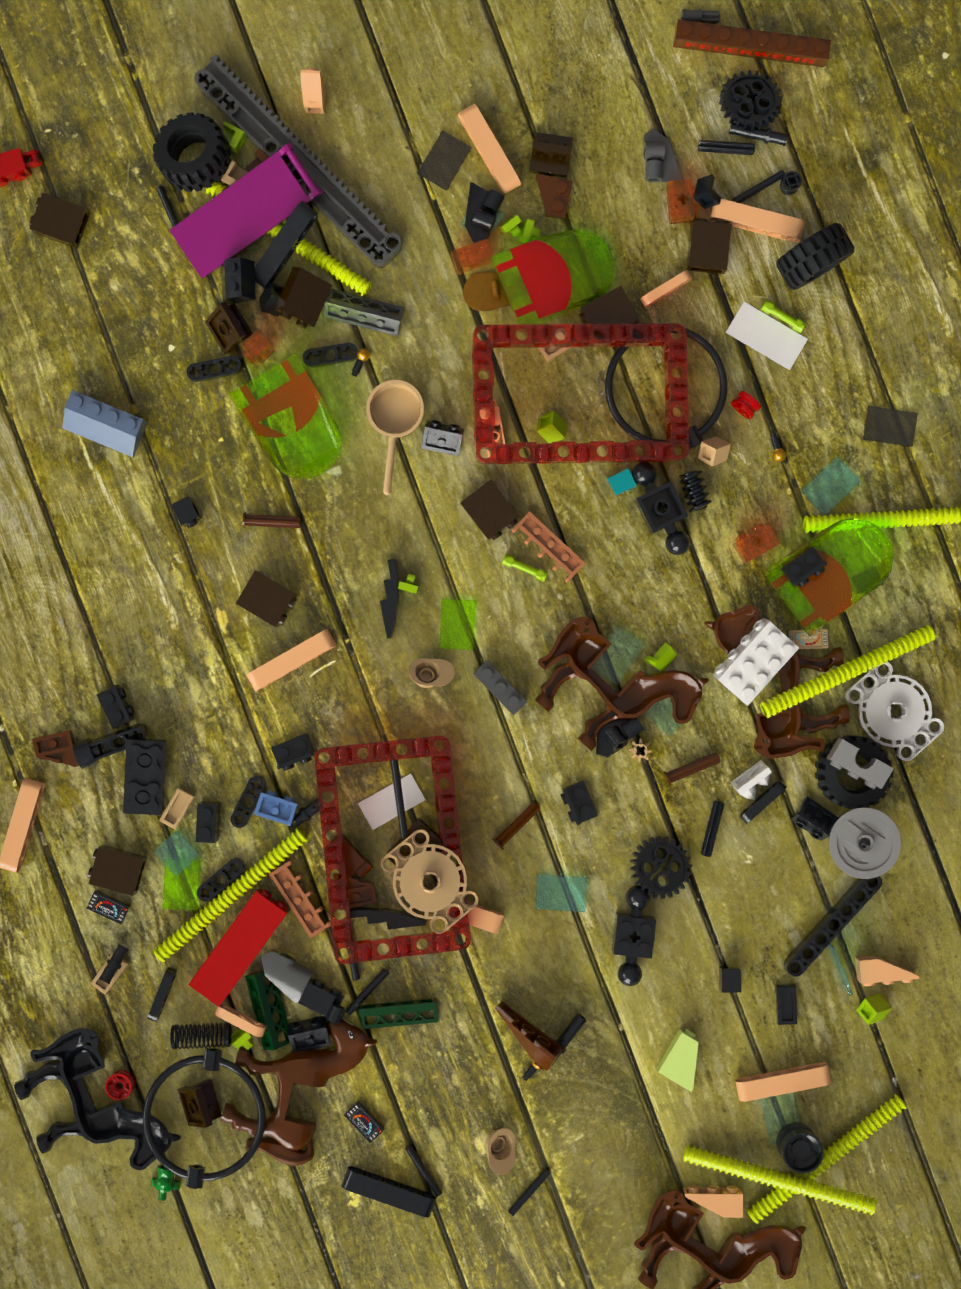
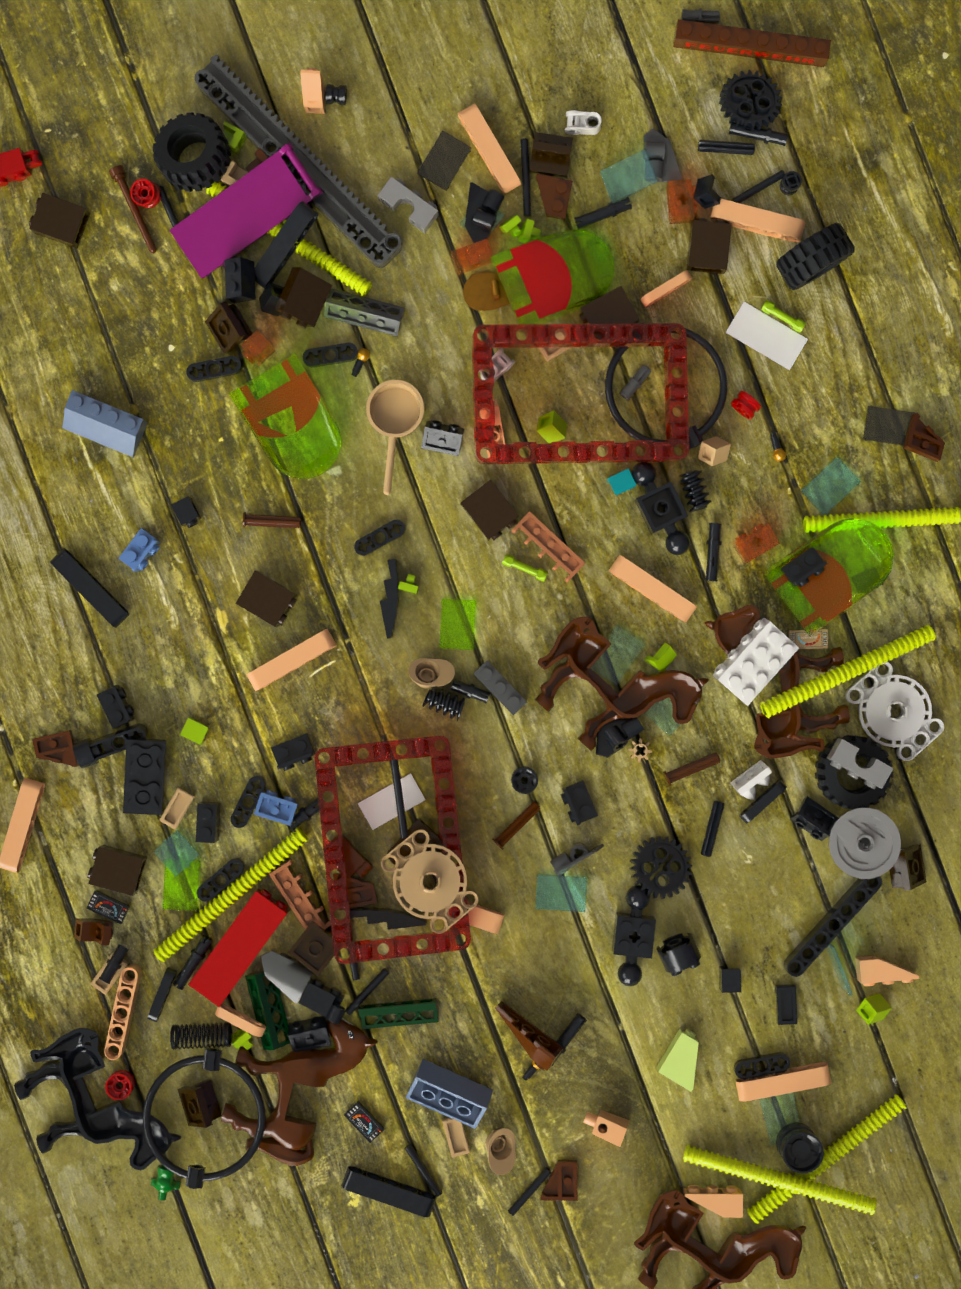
(89, 587): none -> black beam
(93, 930): none -> reddish brown brick
(118, 174): none -> reddish brown piece
(119, 1020): none -> light nougat beam
(138, 193): none -> red wheel
(140, 550): none -> medium blue bracket
(194, 731): none -> lime panel
(196, 956): none -> black pin
(314, 948): none -> dark brown bracket
(336, 94): none -> black wheel
(378, 545): none -> black beam
(396, 193): none -> light grey arch
(444, 702): none -> black piece
(449, 1093): none -> sand blue slope
(456, 1137): none -> tan tile
(470, 691): none -> black pin
(502, 364): none -> white piece
(522, 787): none -> black wheel
(525, 177): none -> black bar
(562, 1182): none -> reddish brown wing
(564, 863): none -> dark grey panel
(581, 123): none -> white piece
(611, 209): none -> black pin
(615, 1128): none -> light nougat torso
(628, 176): none -> clear light blue piece
(635, 382): none -> dark grey axle
(652, 588): none -> light nougat beam
(679, 953): none -> black brick
(713, 551): none -> black pin
(754, 1060): none -> black beam
(908, 869): none -> dark brown bracket
(923, 440): none -> reddish brown wing

